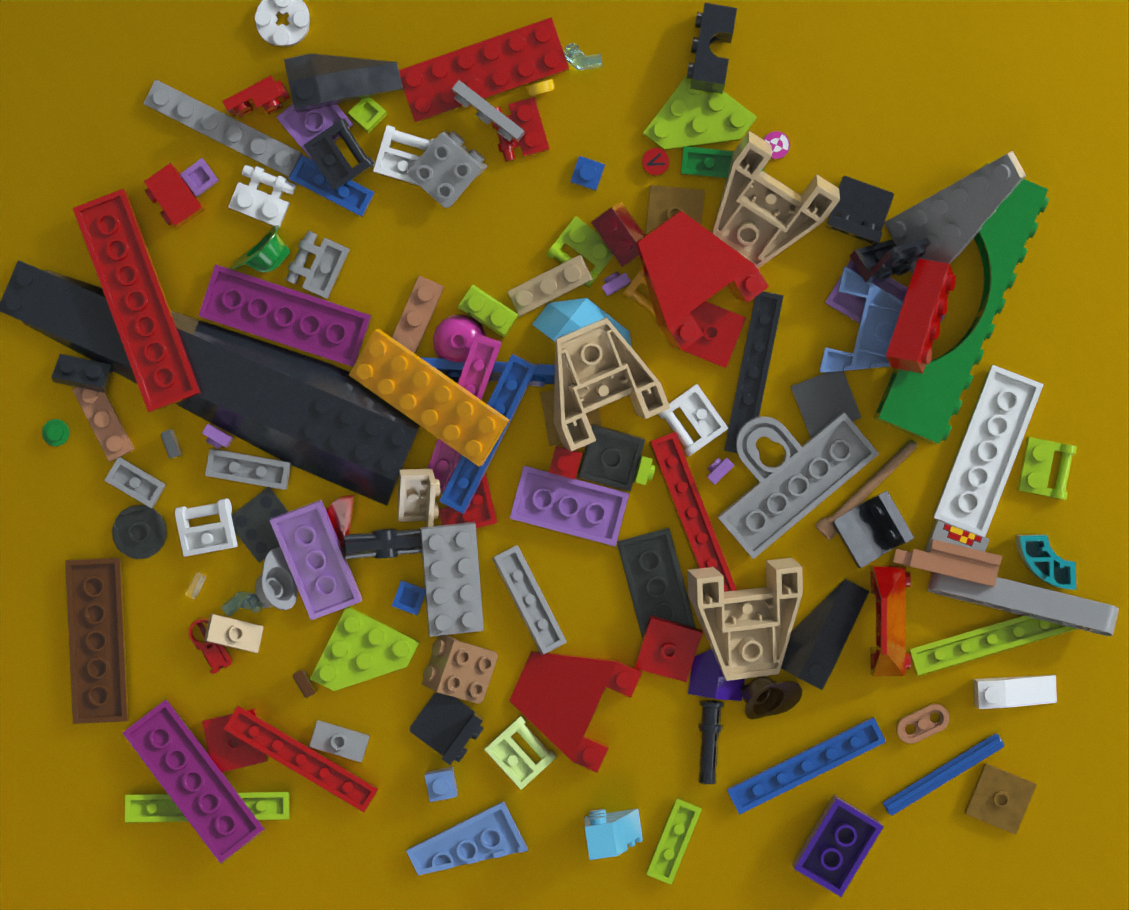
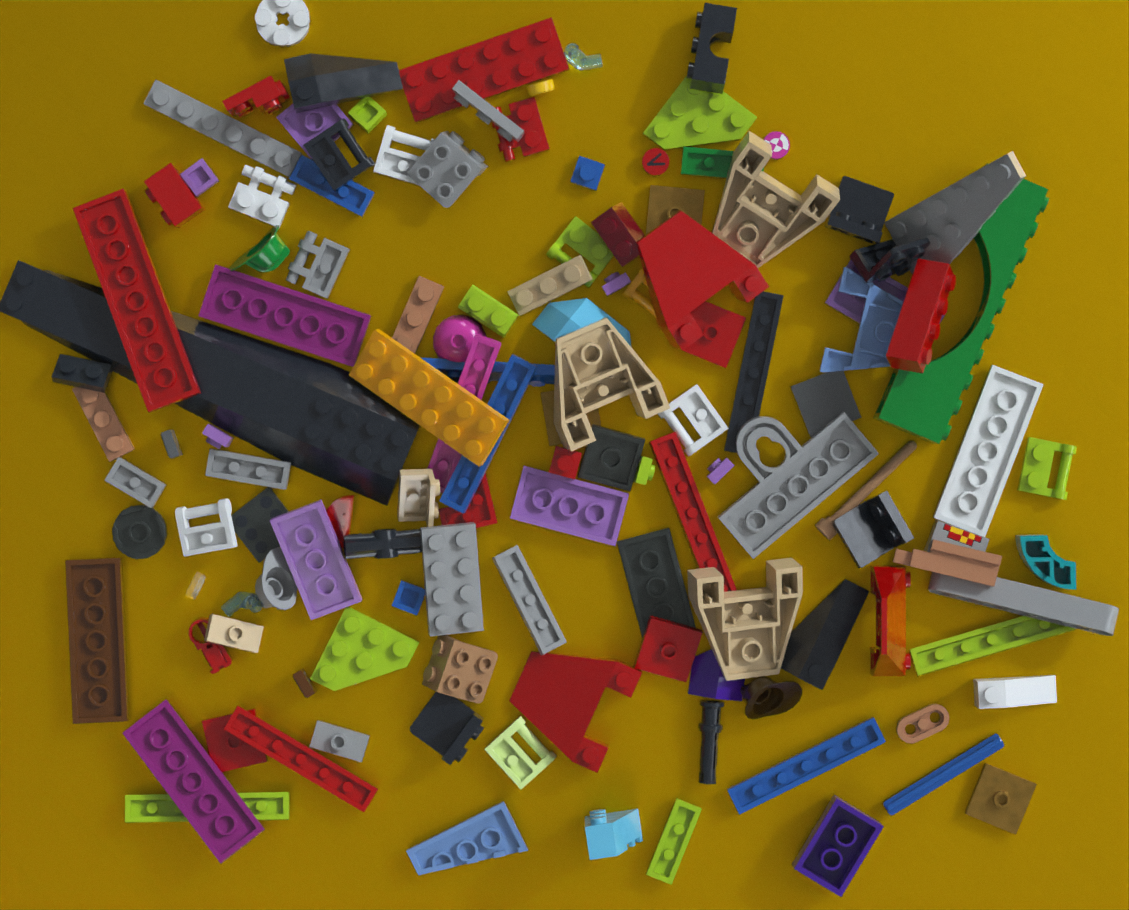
(55, 432): green plate -> none
(441, 784): medium blue brick -> none

